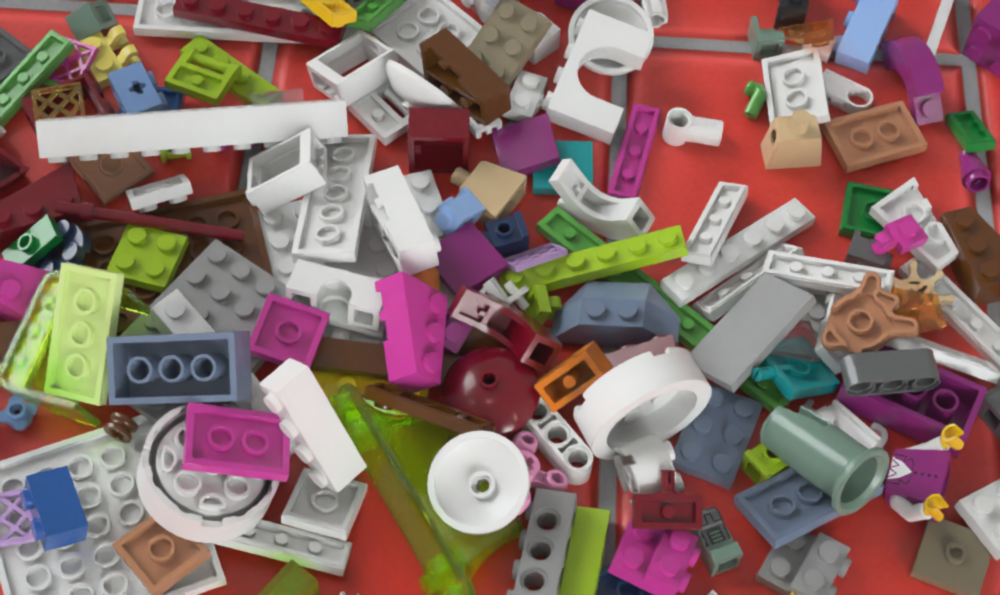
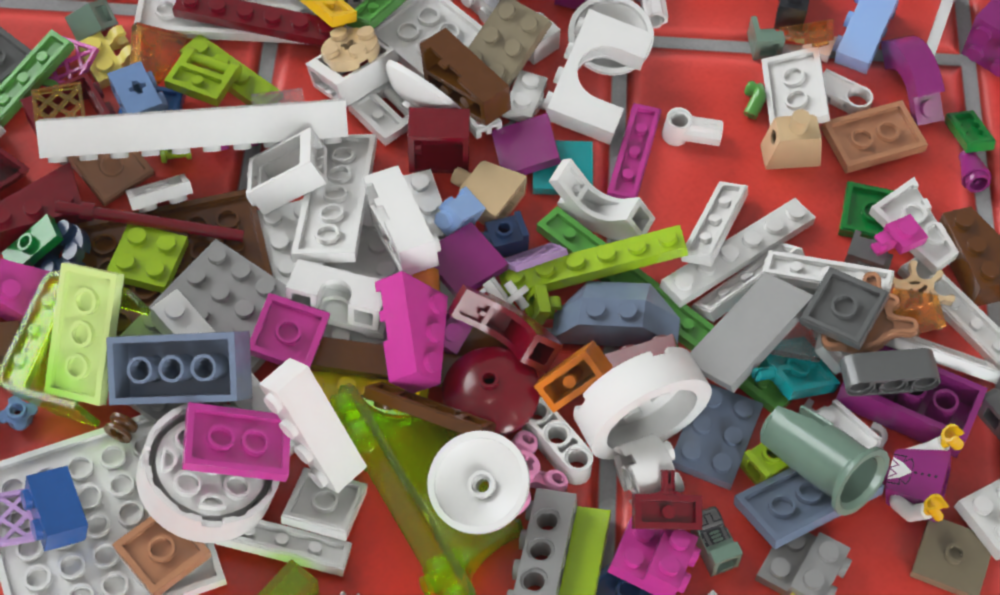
(155, 48): none -> clear orange wing
(349, 48): none -> tan plate
(844, 308): none -> dark grey plate

